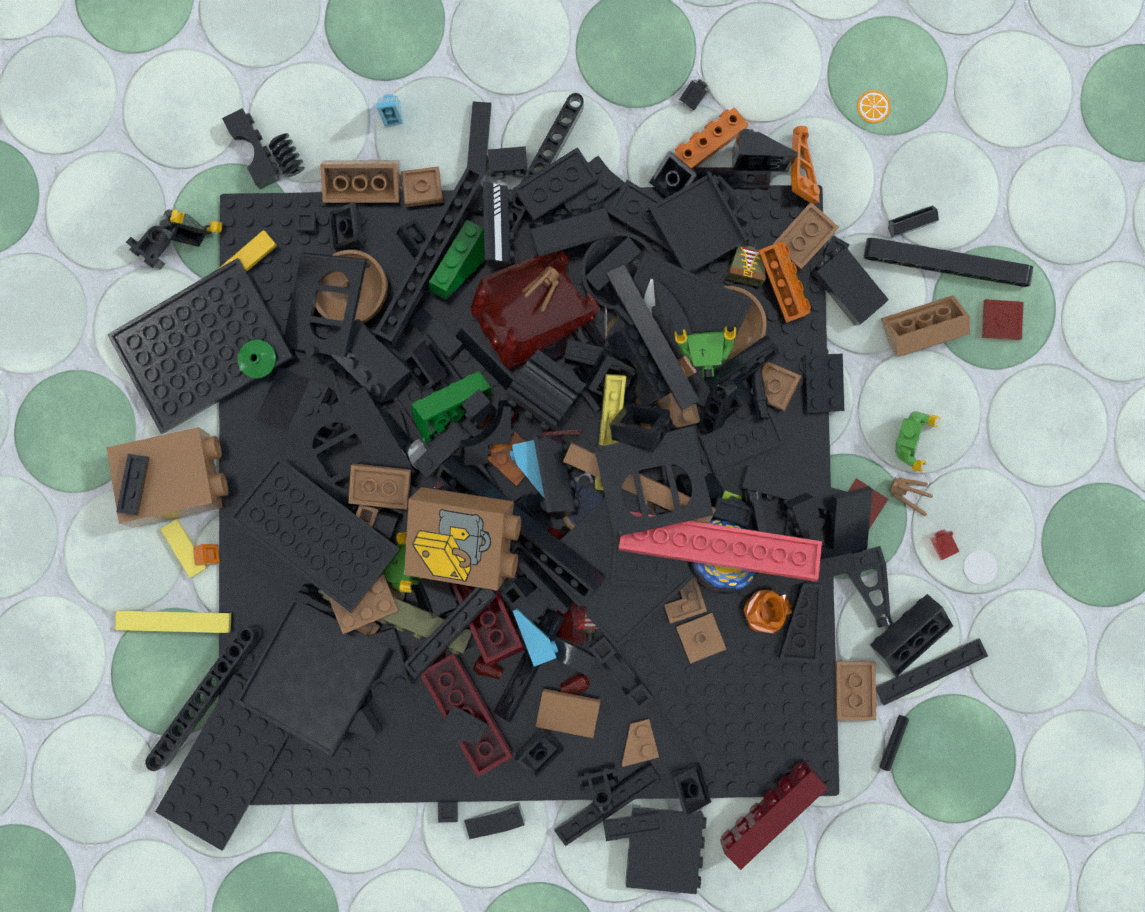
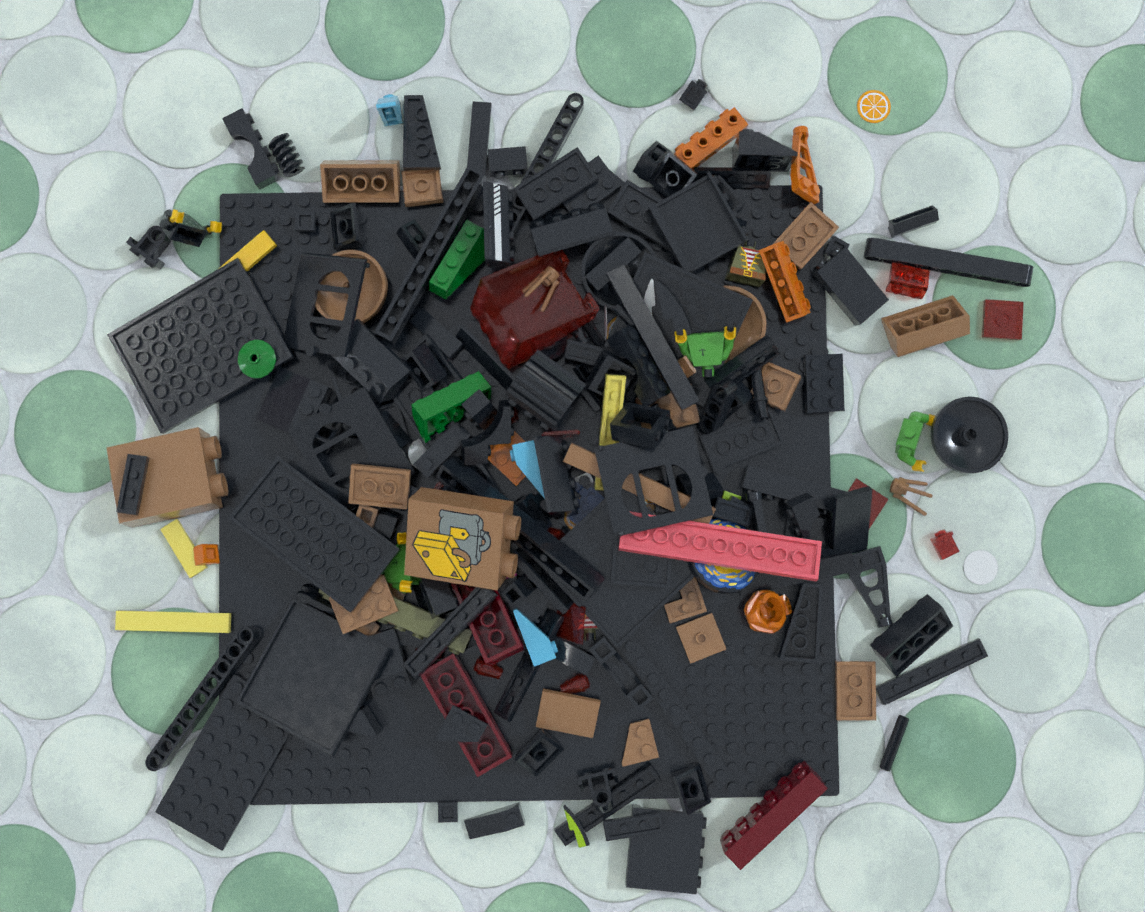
(418, 139): none -> black wing
(575, 825): none -> sticker
(650, 161): none -> black slope
(908, 281): none -> clear red bracket
(969, 435): none -> black dish

